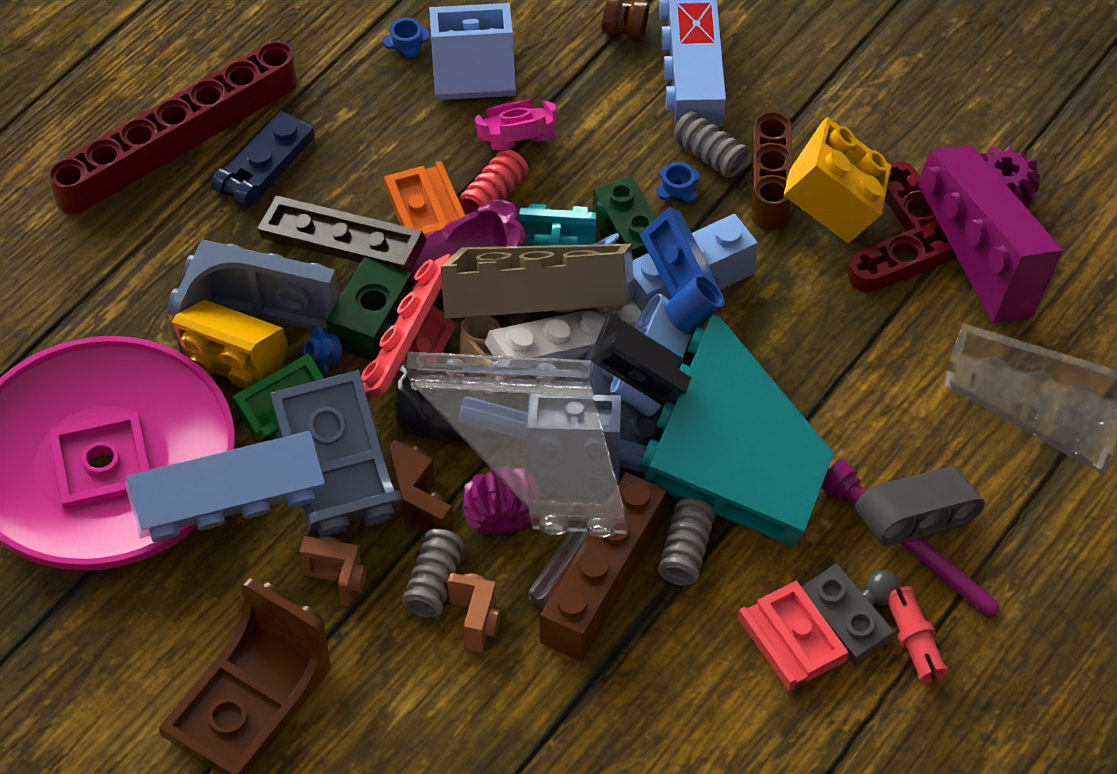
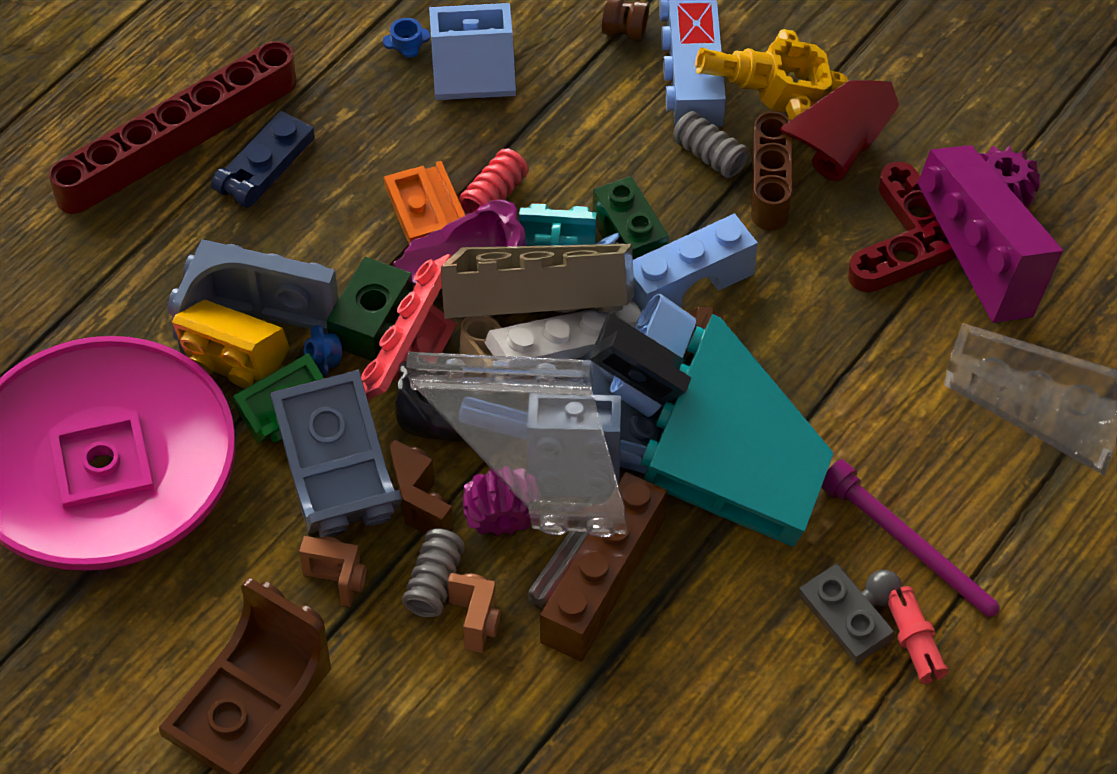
(224, 485): light blue brick -> none
(341, 233): plate -> none
(517, 122): dark pink plate -> none
(679, 174): blue plate -> none
(683, 271): blue plate -> none
(686, 541): light grey piece -> none
(769, 70): none -> yellow piece
(793, 635): coral plate -> none
(839, 181): yellow slope -> none
(844, 124): none -> dark red panel
(919, 505): dark grey beam -> none

